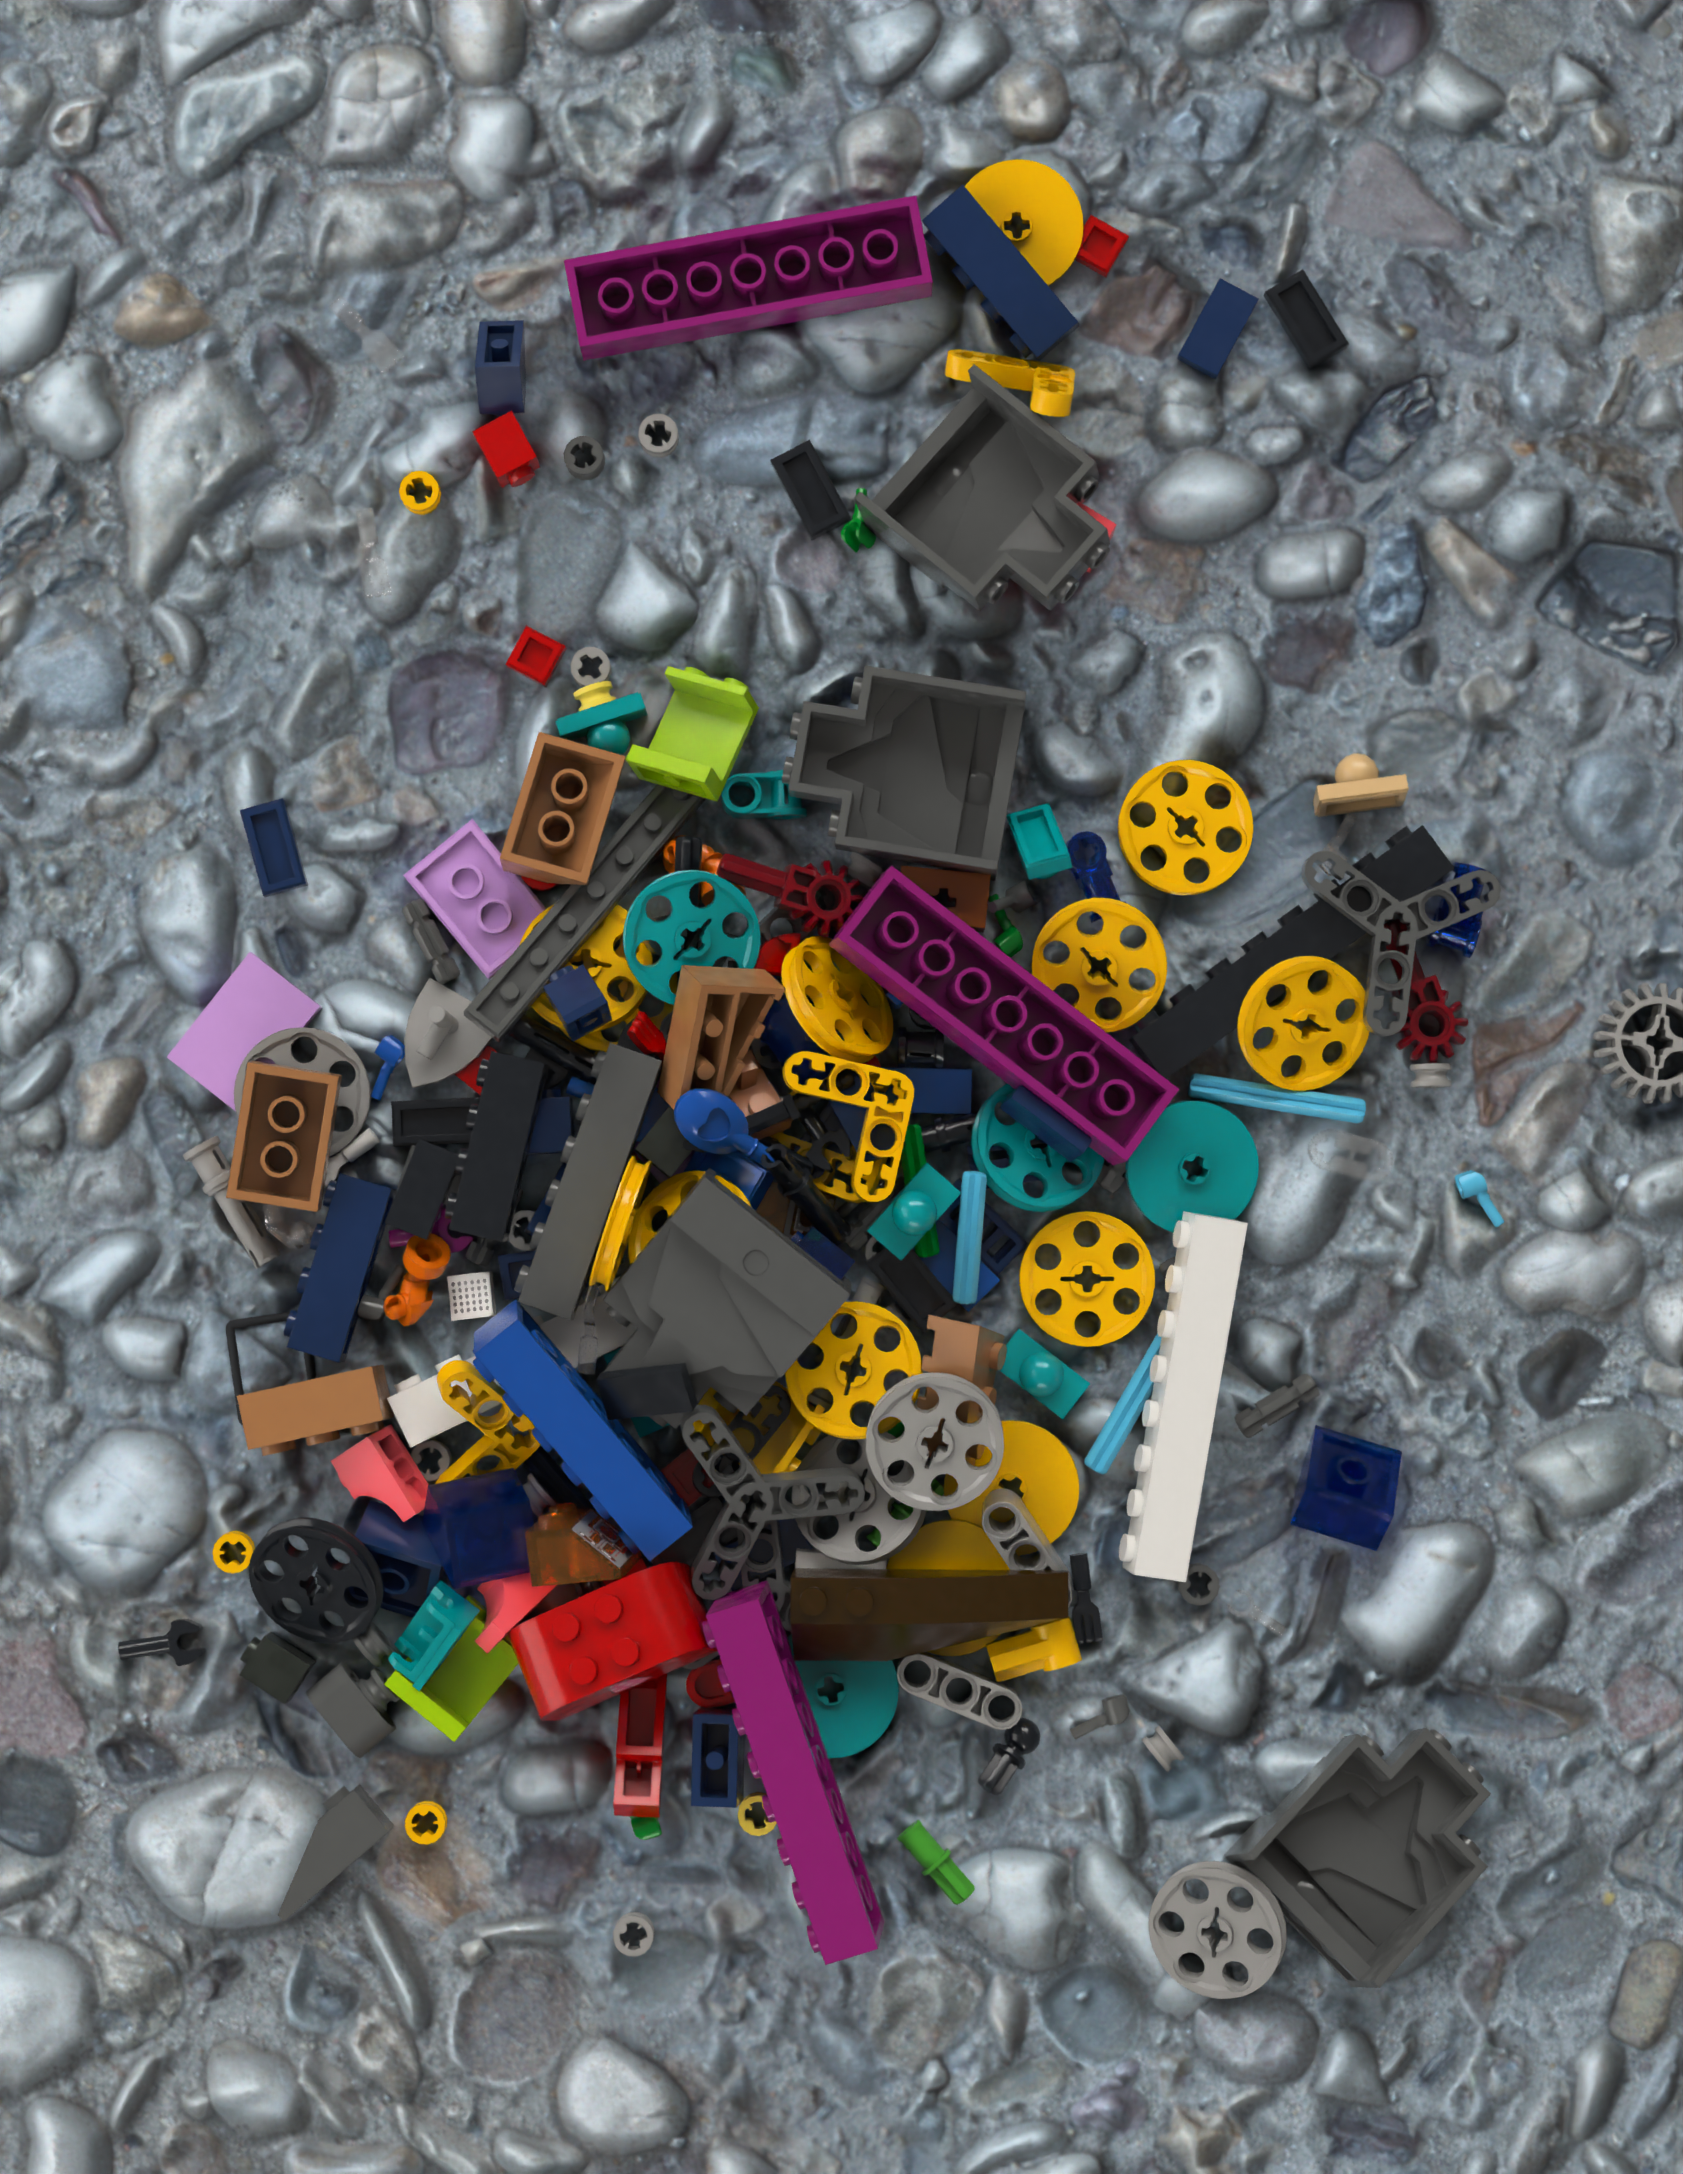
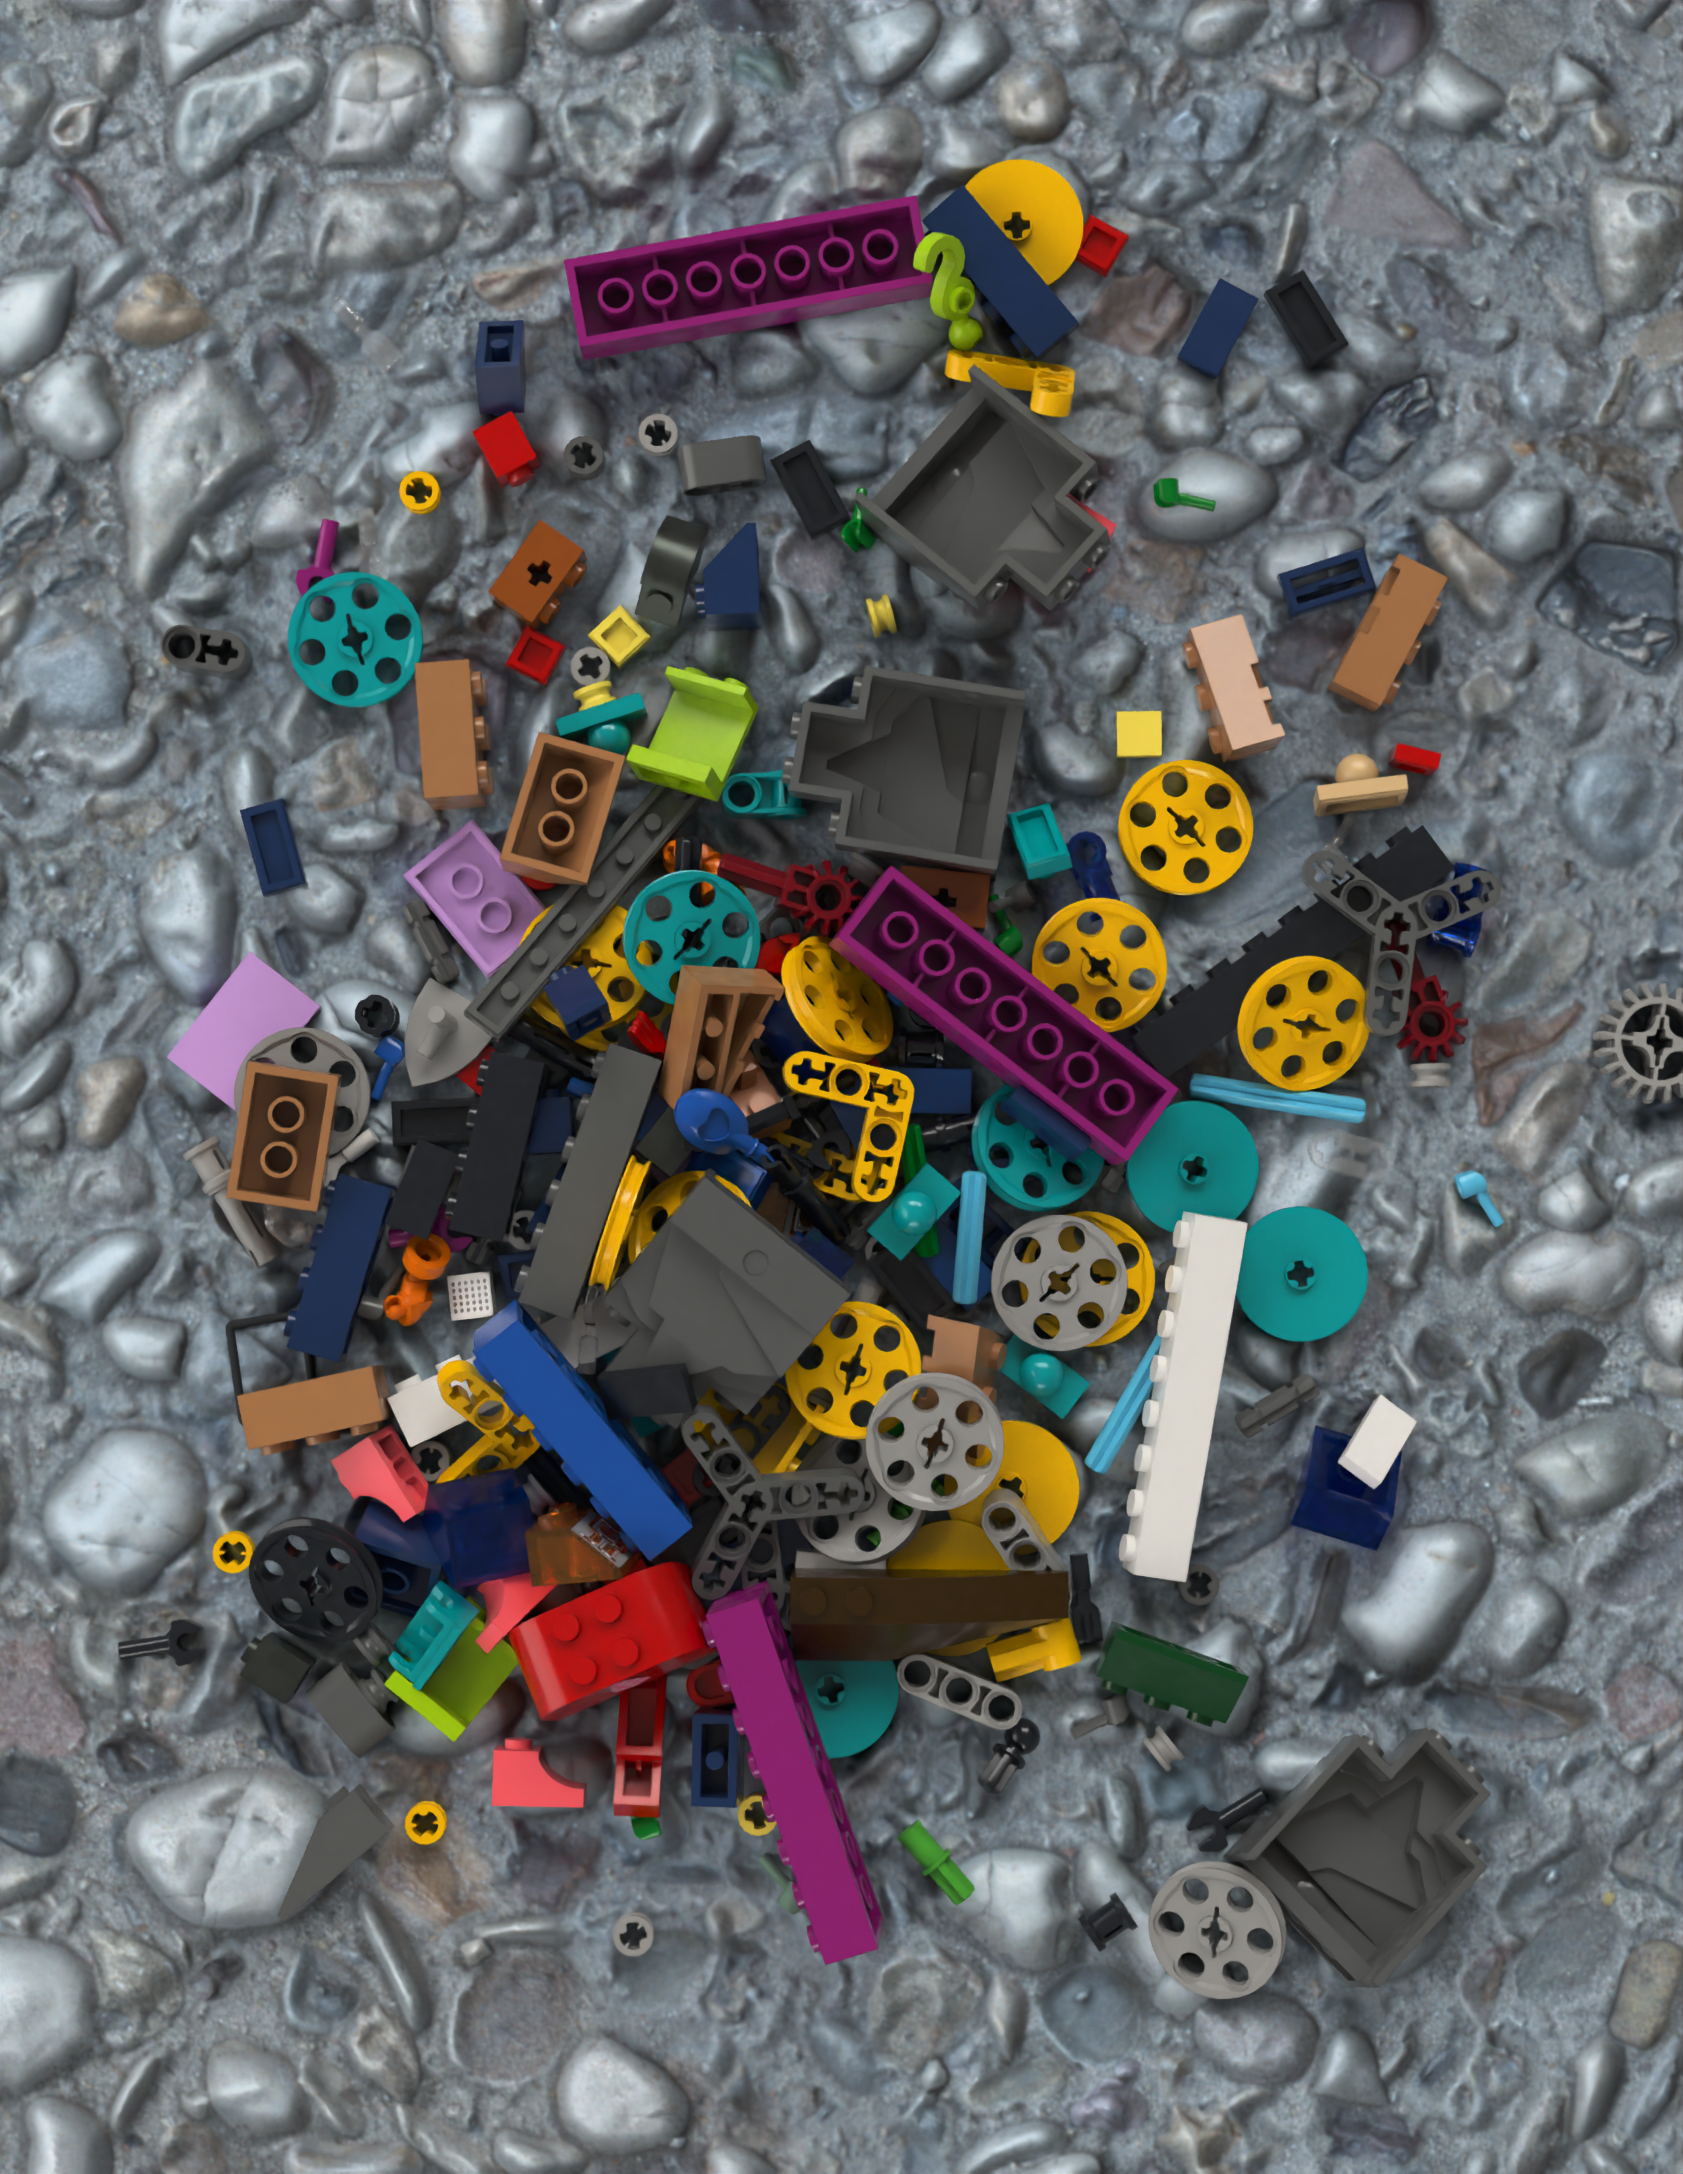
(200, 660): none -> dark grey beam
(323, 559): none -> magenta bar
(333, 632): none -> teal wedge
(382, 1028): none -> black bush
(453, 734): none -> medium nougat brick
(527, 1780): none -> coral arch
(540, 551): none -> dark orange brick
(619, 637): none -> light yellow tile
(670, 570): none -> pearl dark grey brick
(721, 465): none -> dark grey beam
(732, 585): none -> dark blue slope
(787, 1898): none -> sand green hand
(881, 615): none -> light yellow bush
(951, 293): none -> lime piece
(1082, 1287): none -> light grey wedge
(1107, 1922): none -> black bush
(1138, 734): none -> light yellow tile
(1167, 496): none -> green hand
(1169, 1675): none -> dark green slope
(1224, 1819): none -> black bar
(1231, 689): none -> wedge
(1290, 594): none -> dark blue tile
(1328, 1296): none -> teal piece
(1377, 1442): none -> white tile
(1388, 634): none -> medium nougat wedge
(1414, 759): none -> red tile

